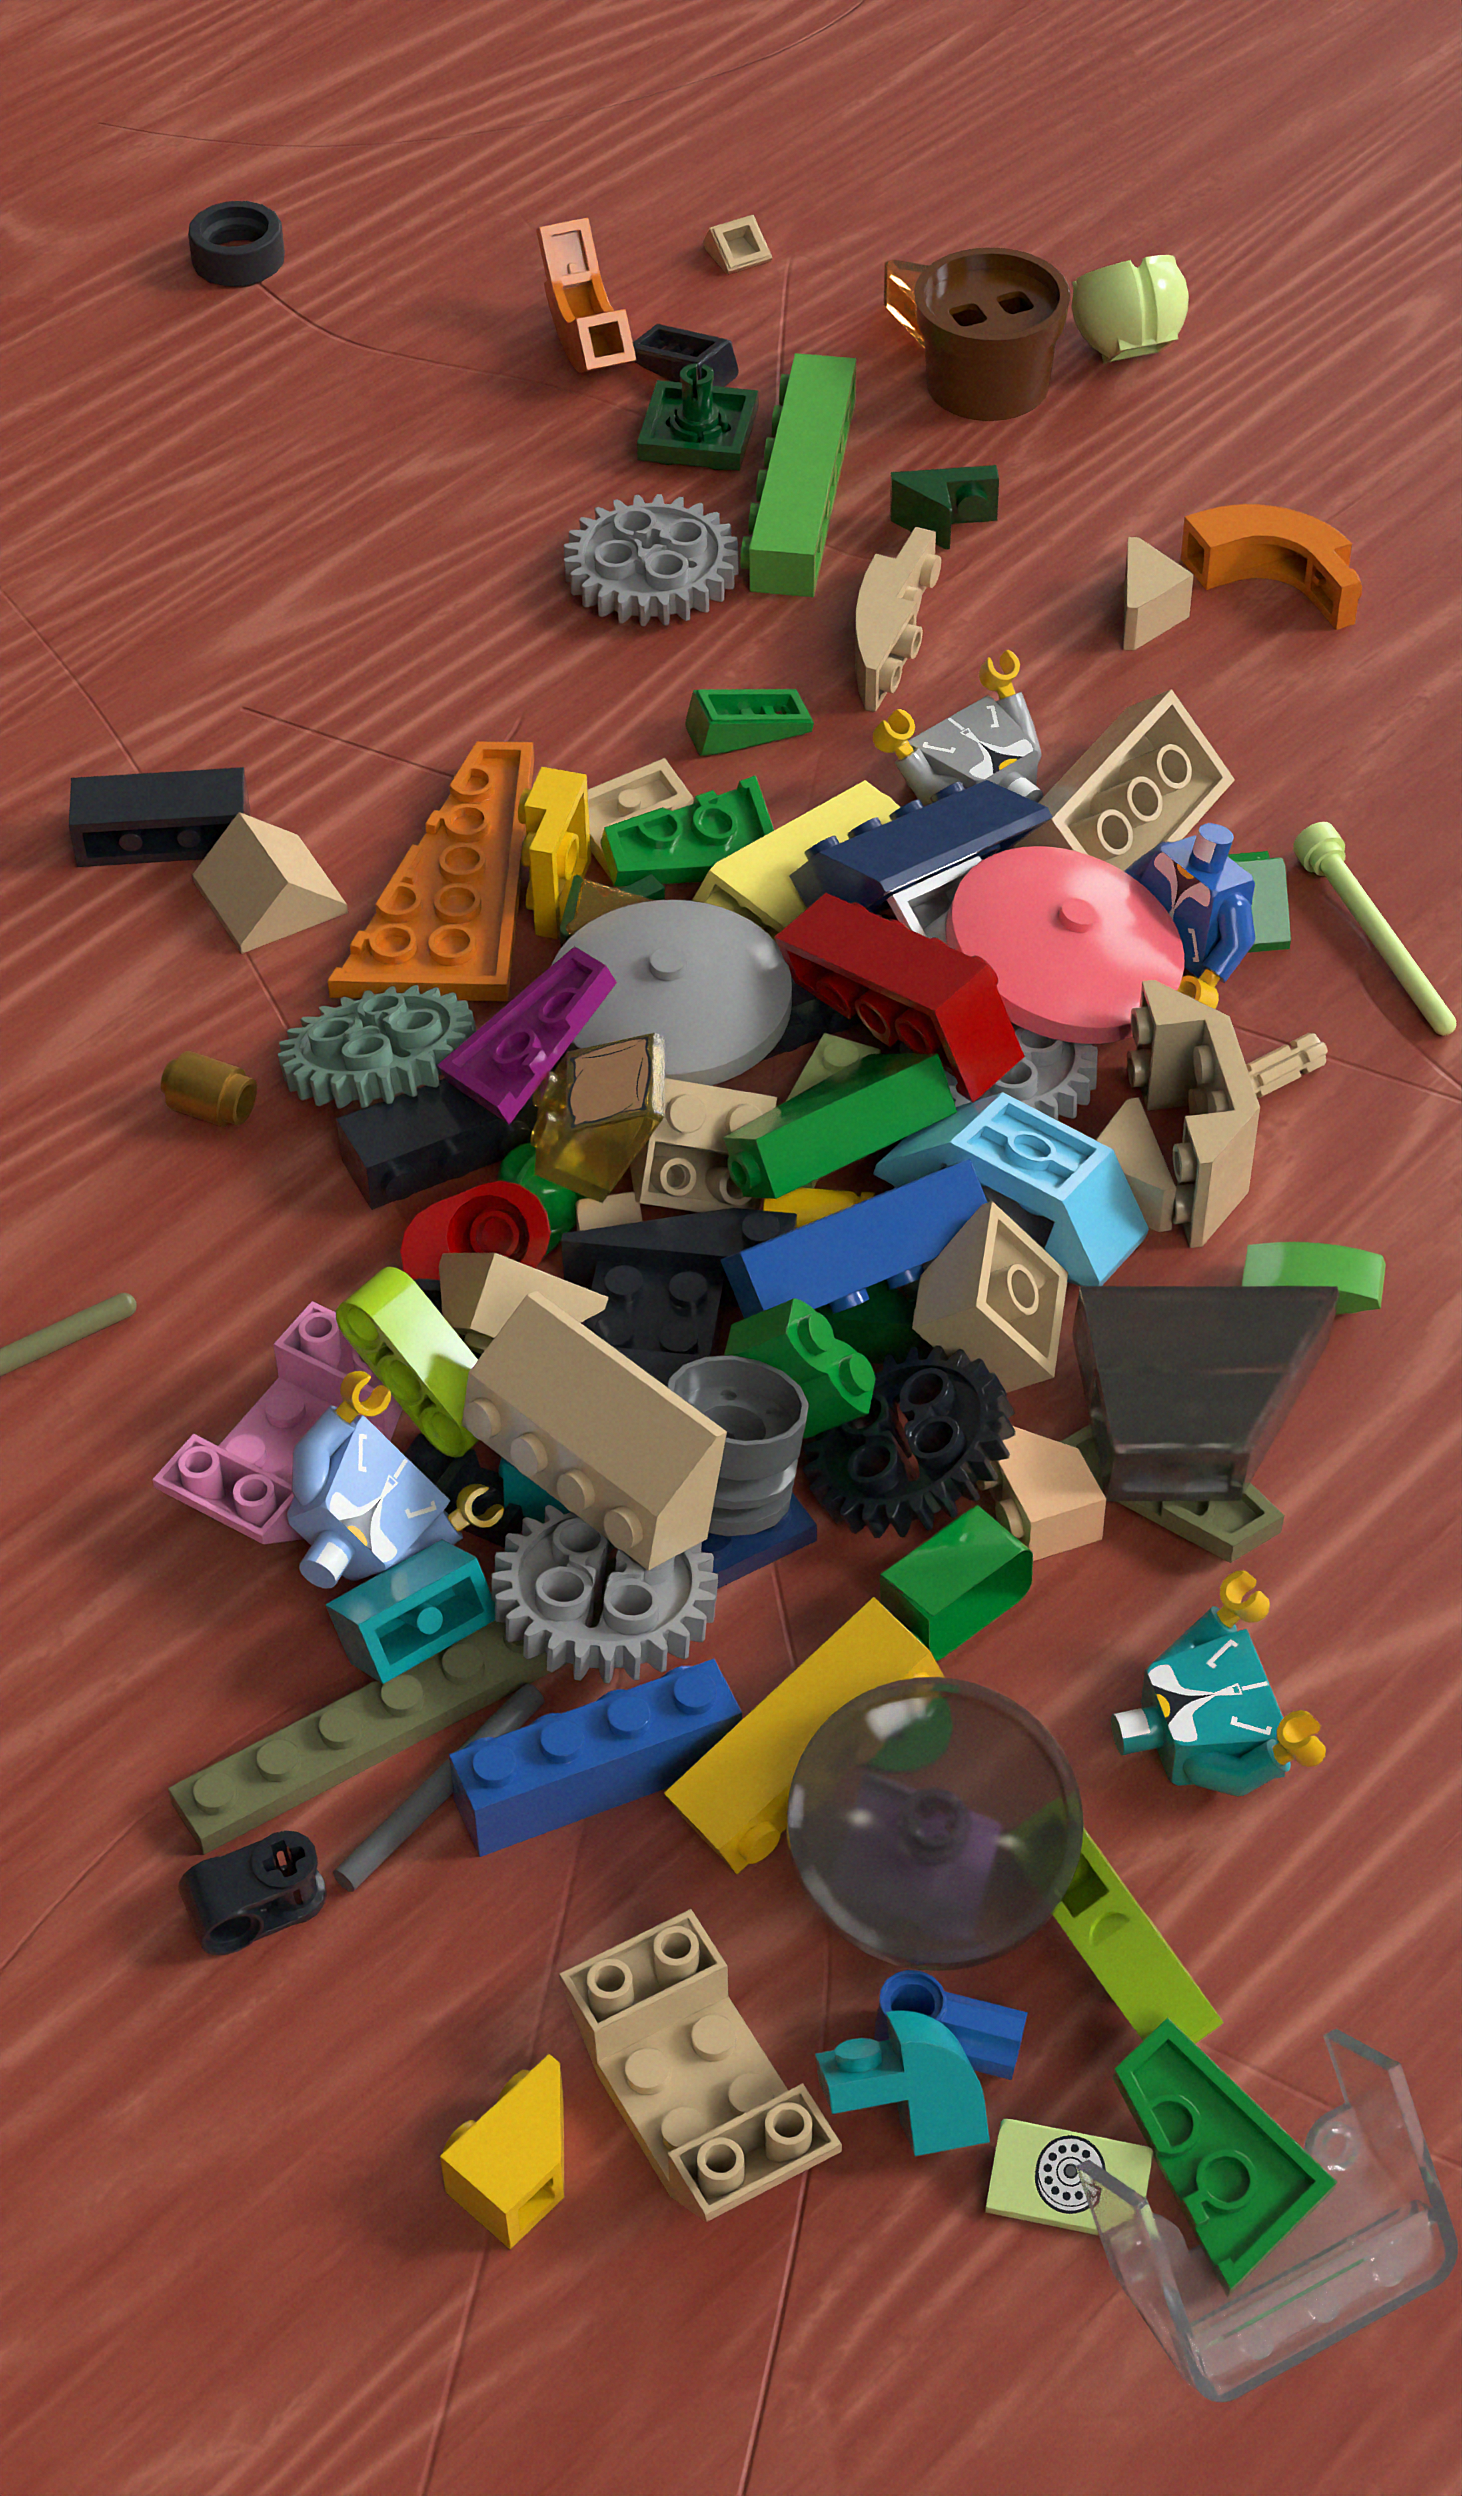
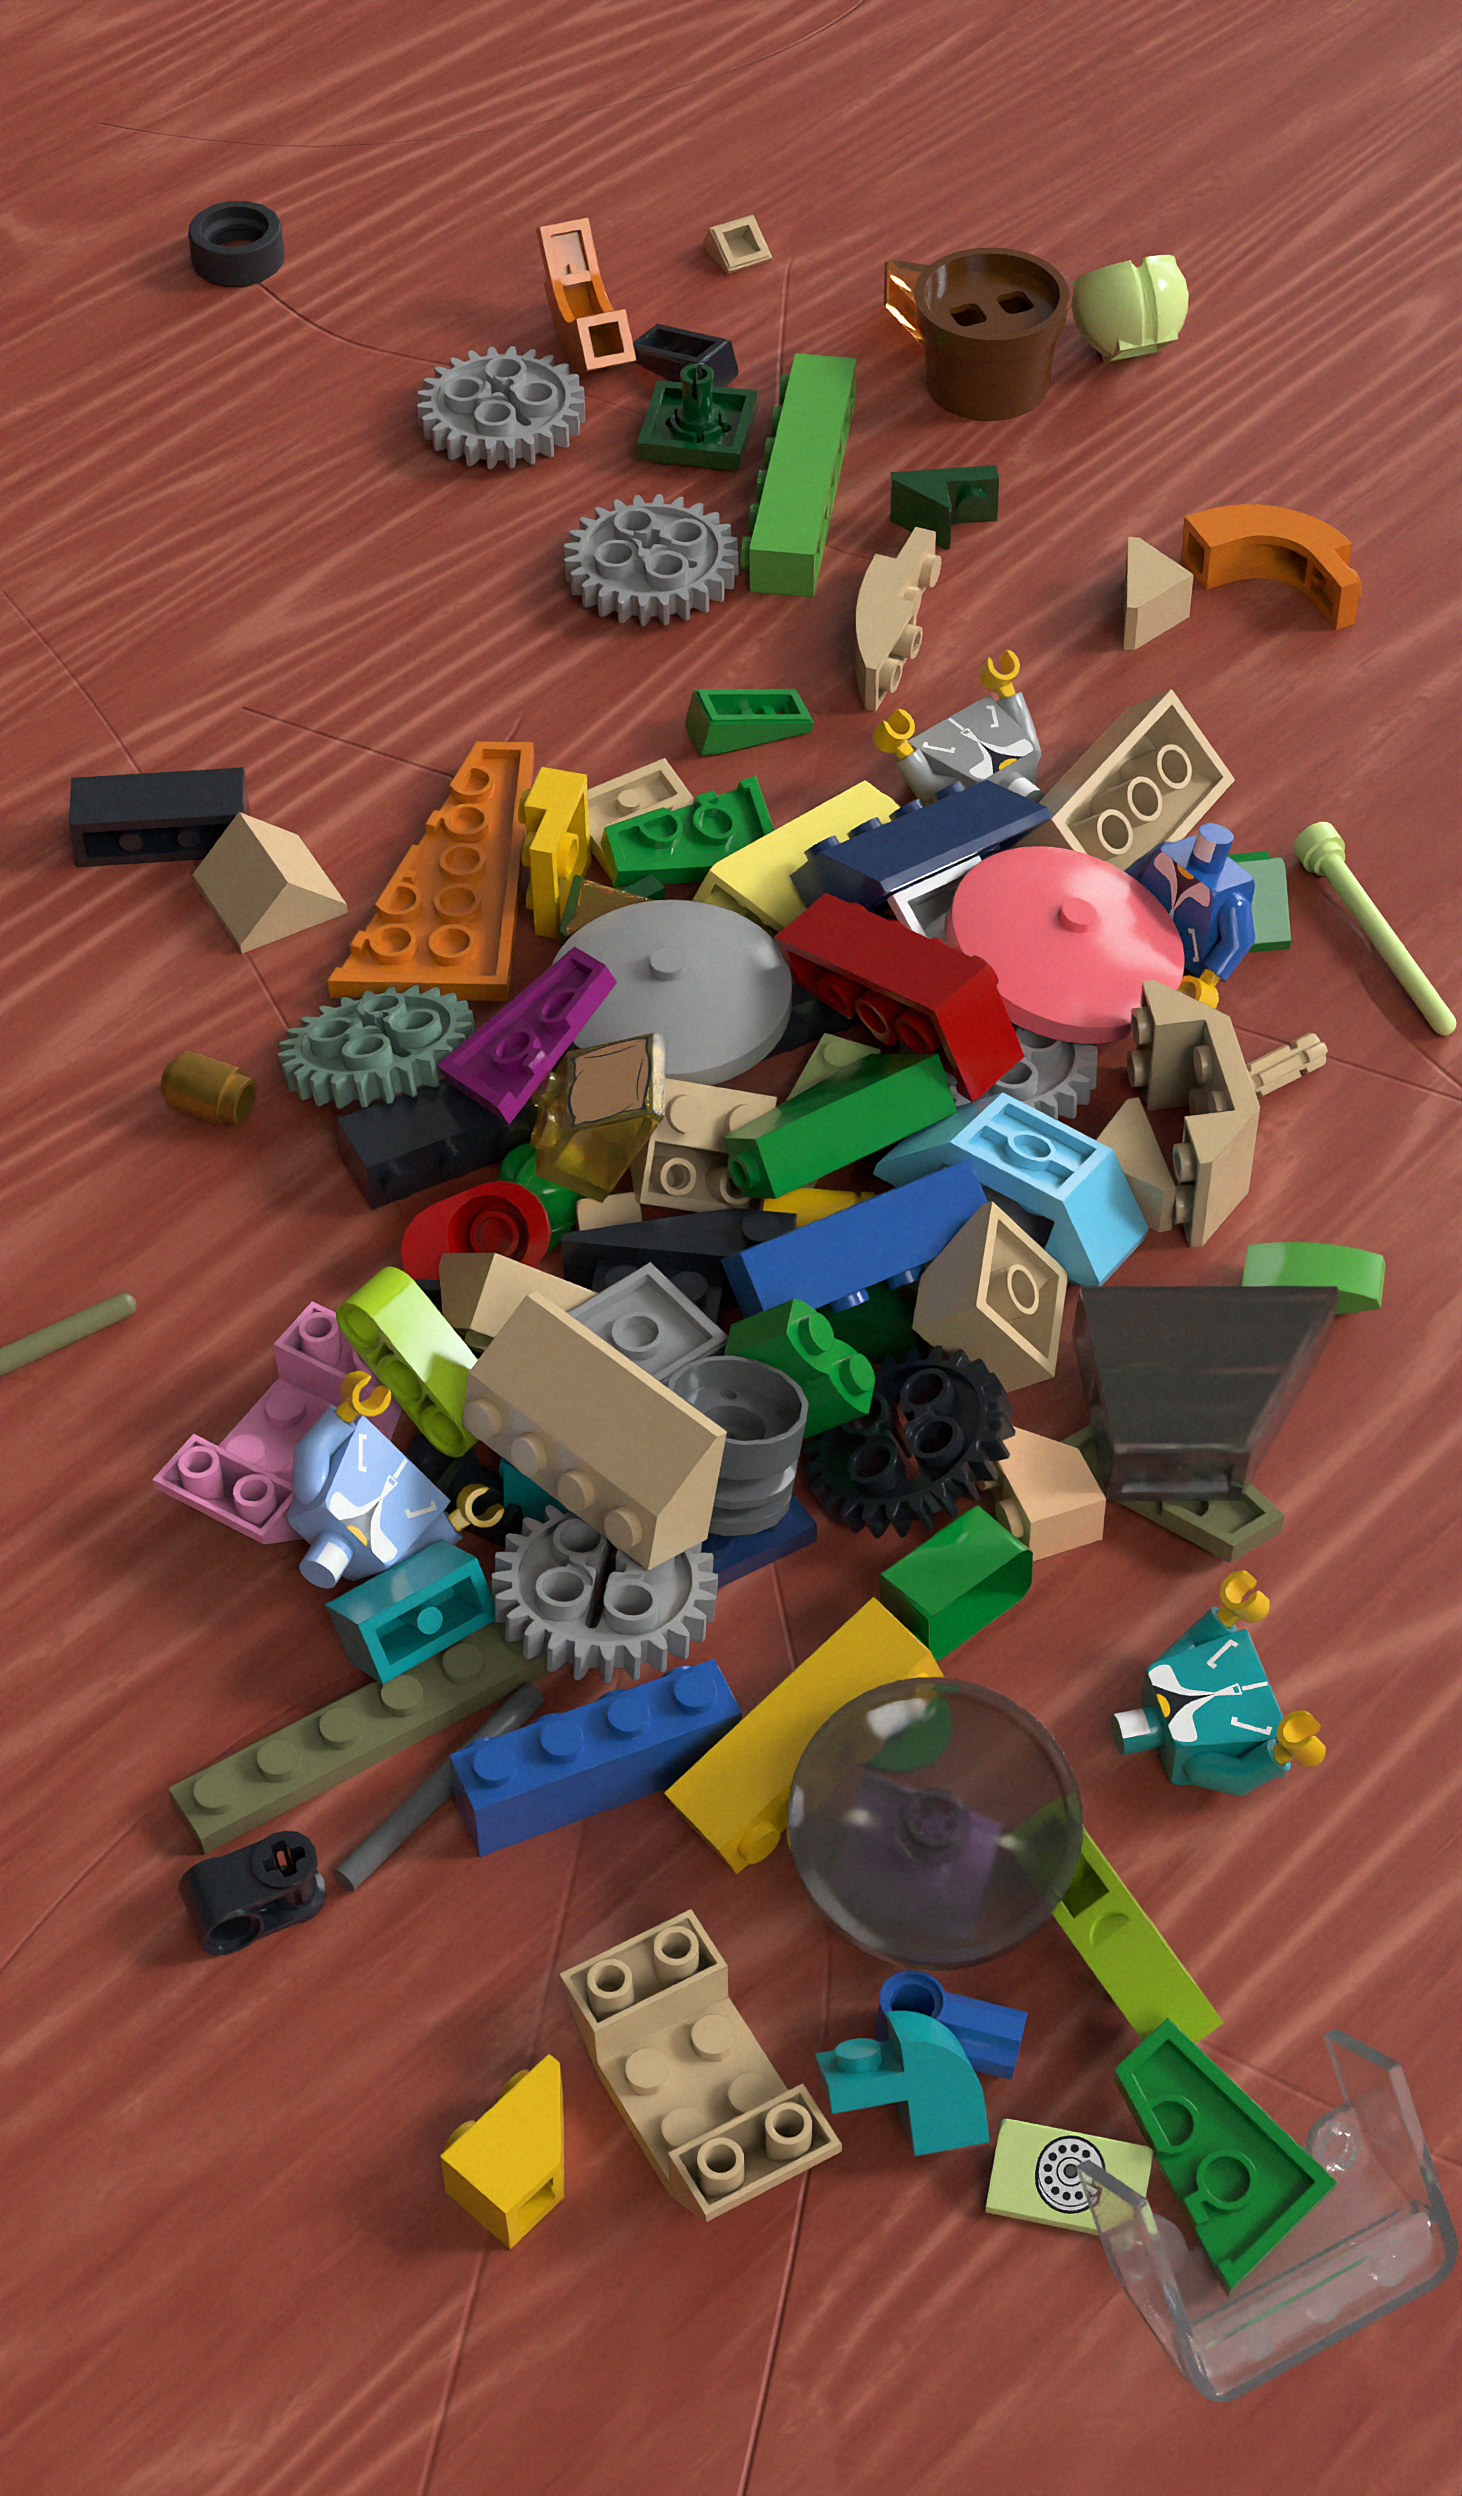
(501, 407): none -> light grey gear
(651, 1323): none -> light grey plate

